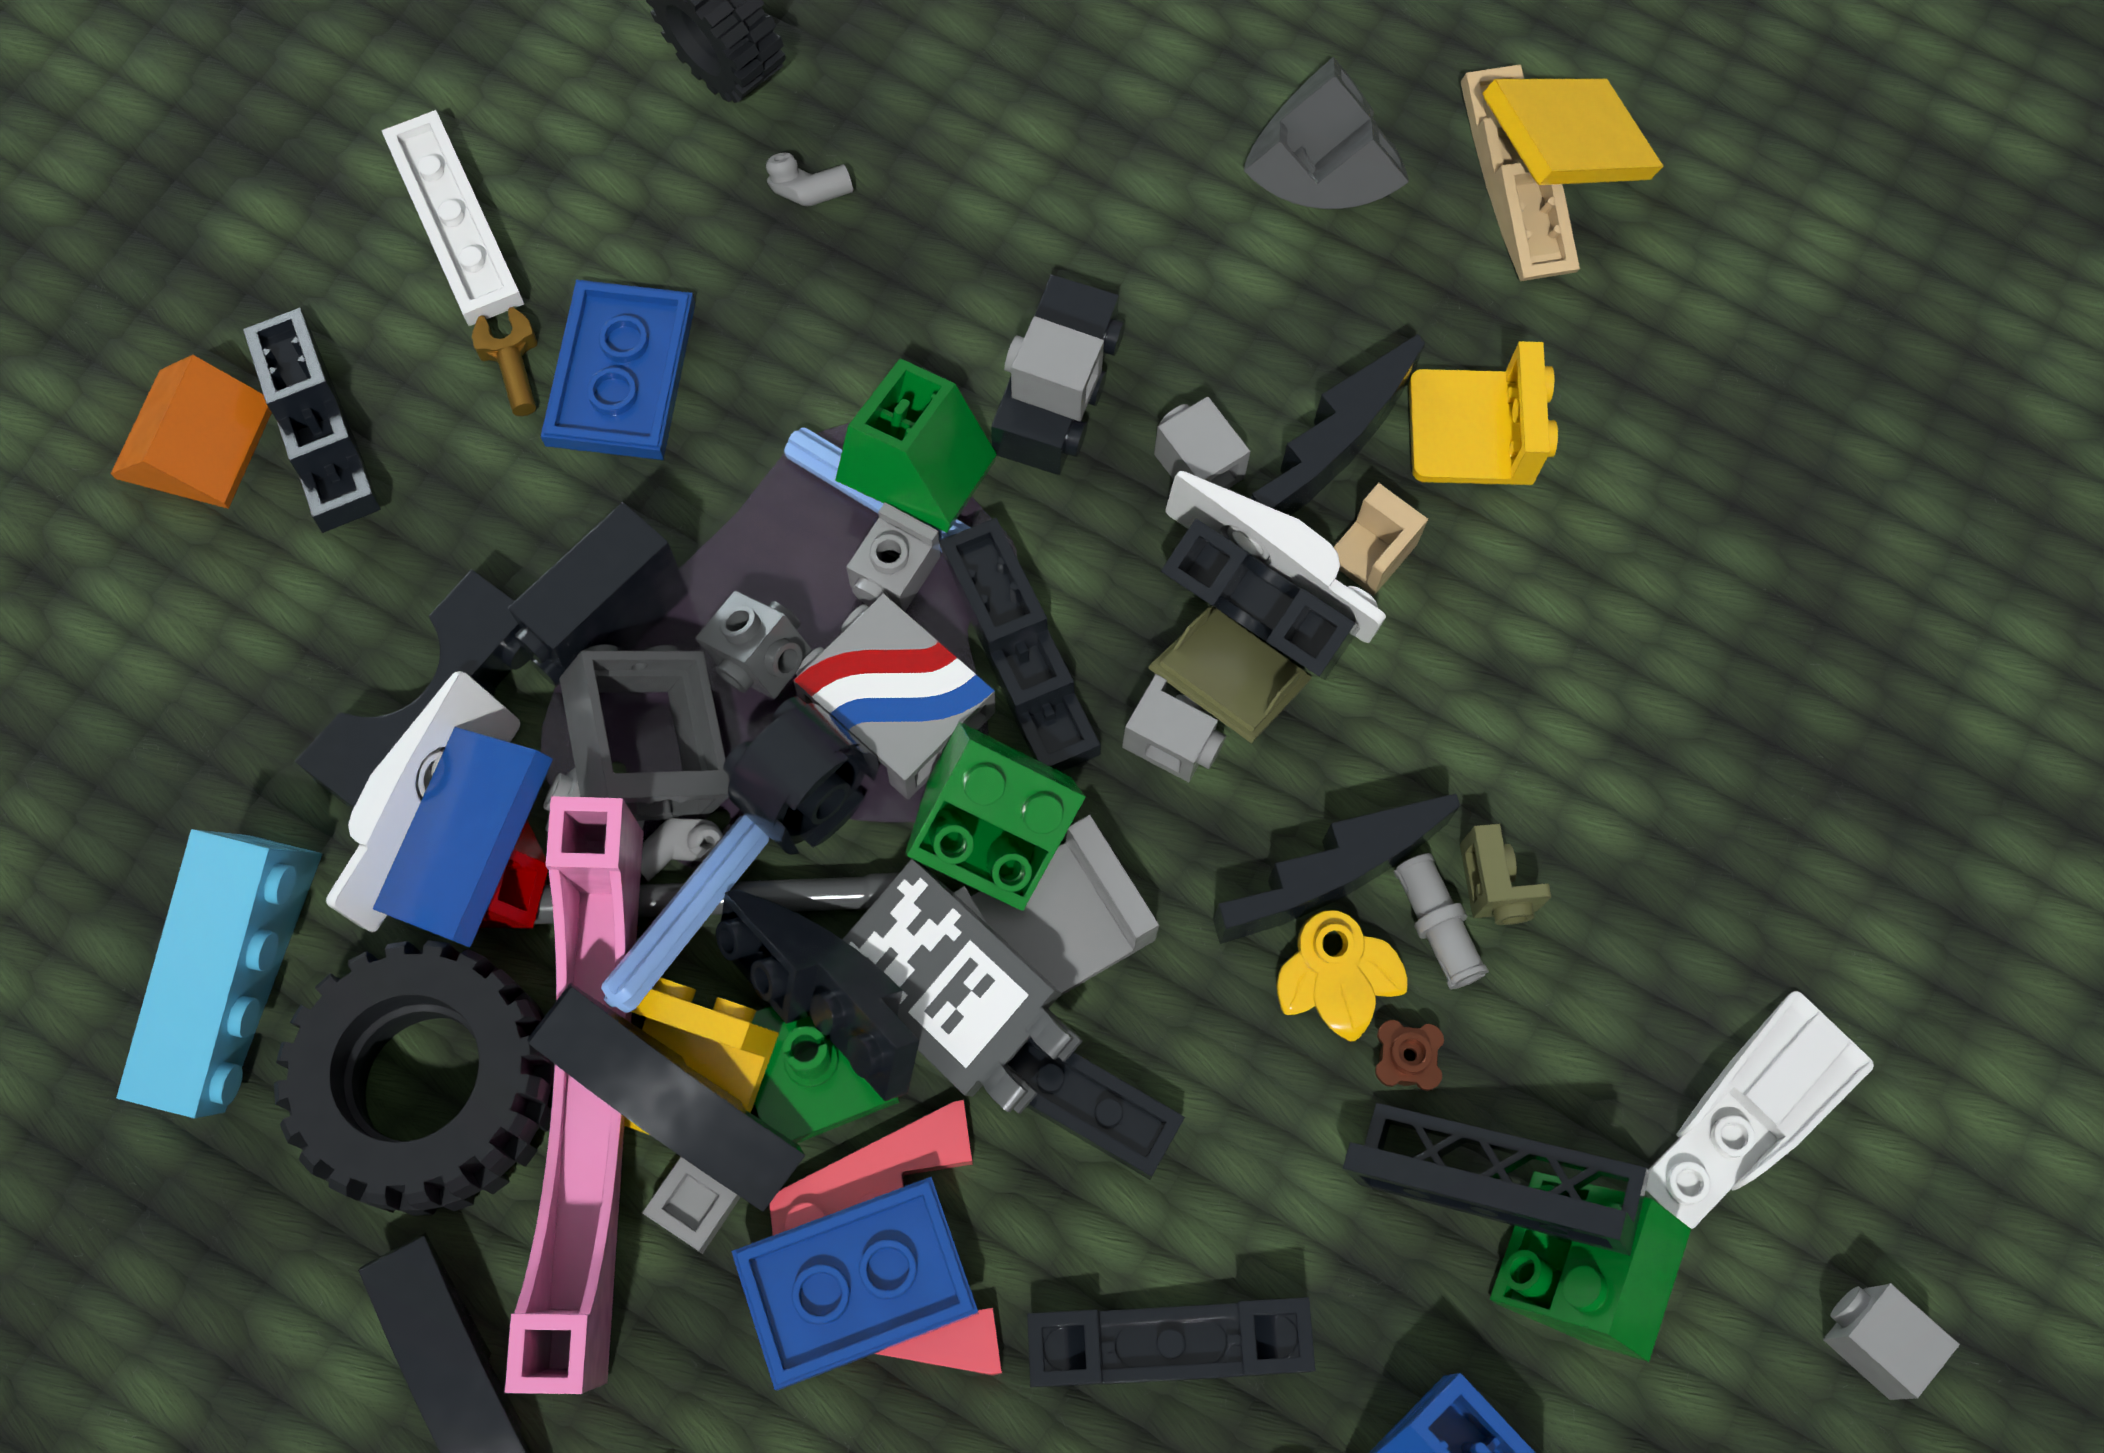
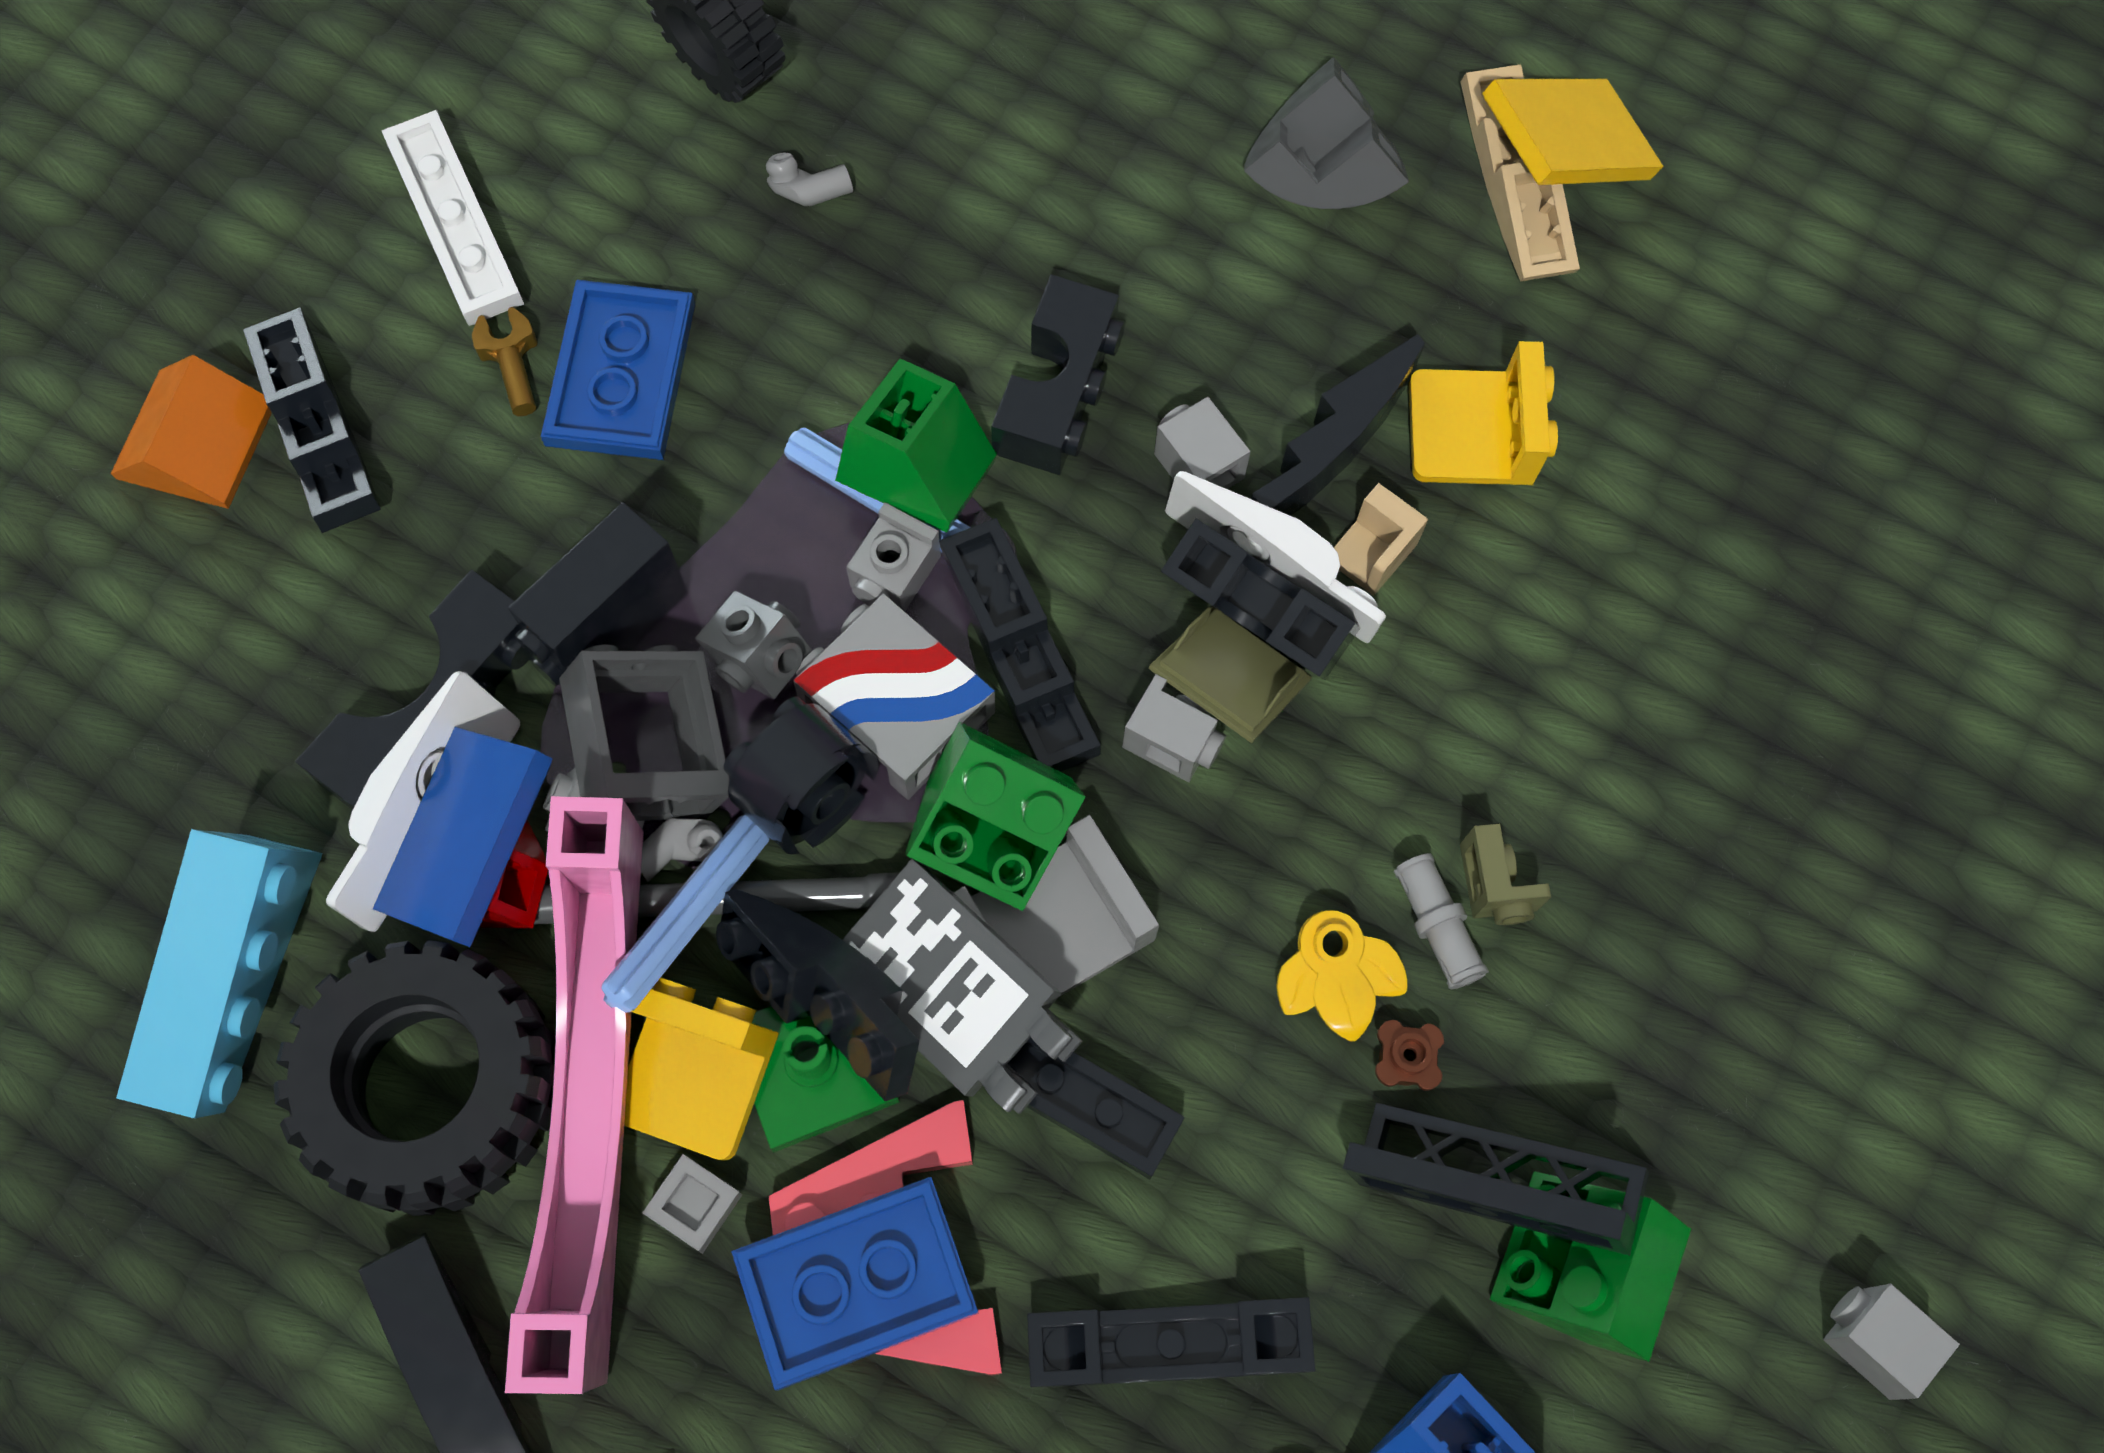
(666, 1097): black slope -> none
(1055, 367): light grey brick -> none
(1353, 856): black slope -> none
(1758, 1108): white piece -> none

